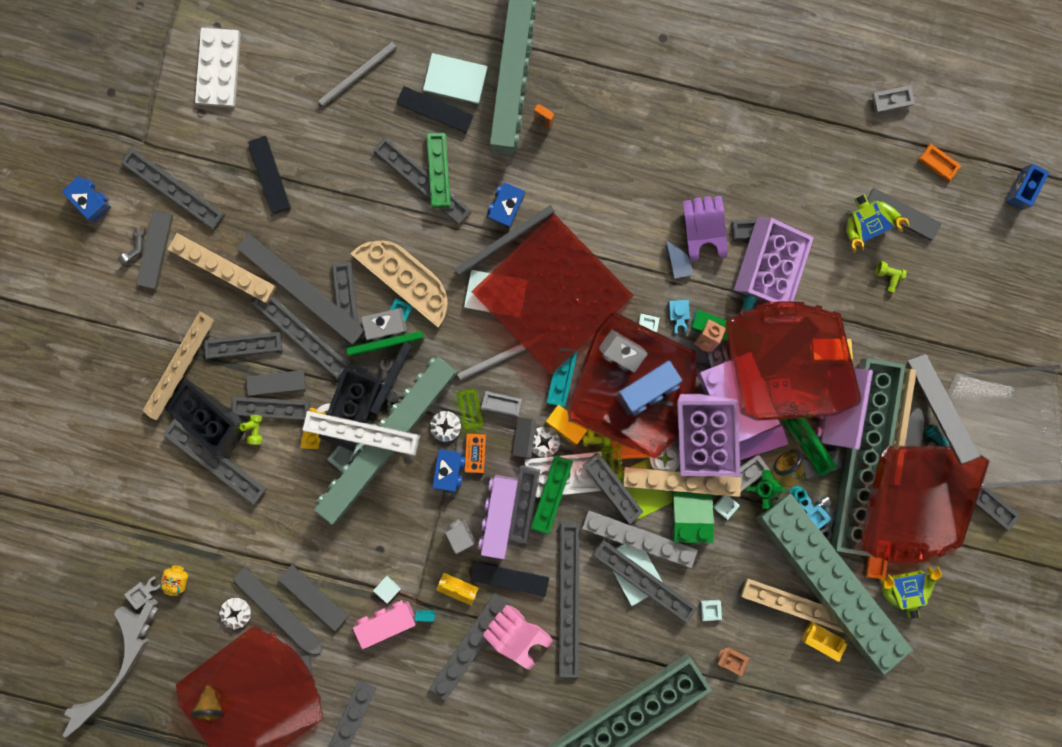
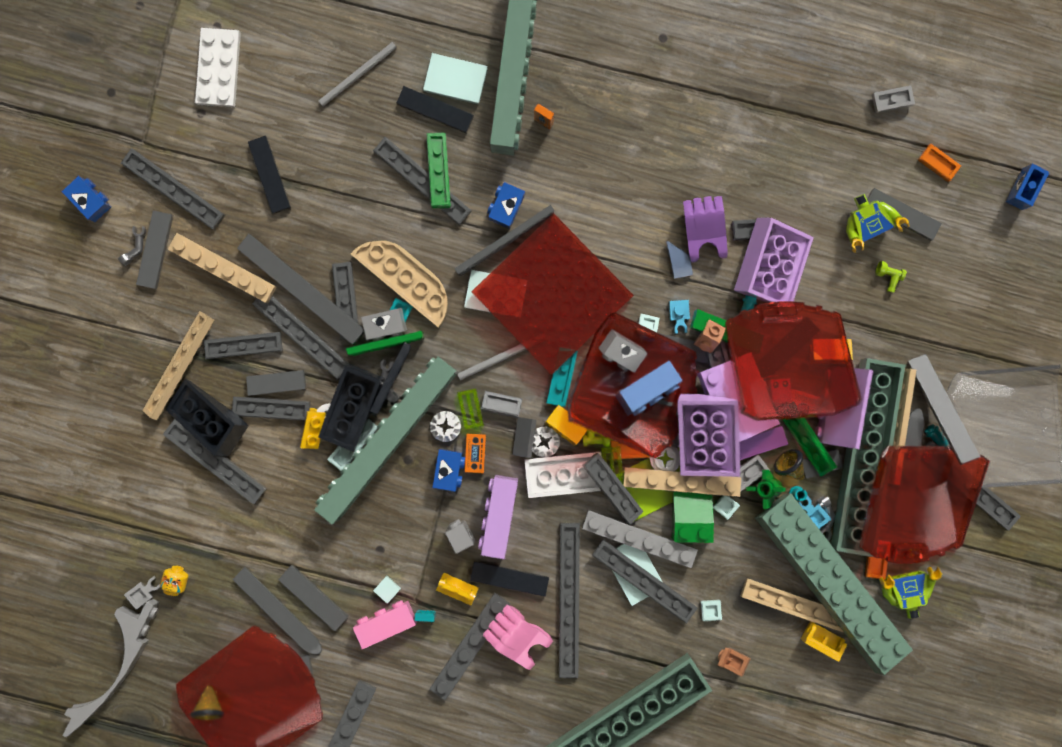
(243, 616): white gear -> none
(254, 437): lime piece -> none
(361, 433): white plate -> none
(524, 504): dark grey plate -> none
(551, 494): green tile -> none

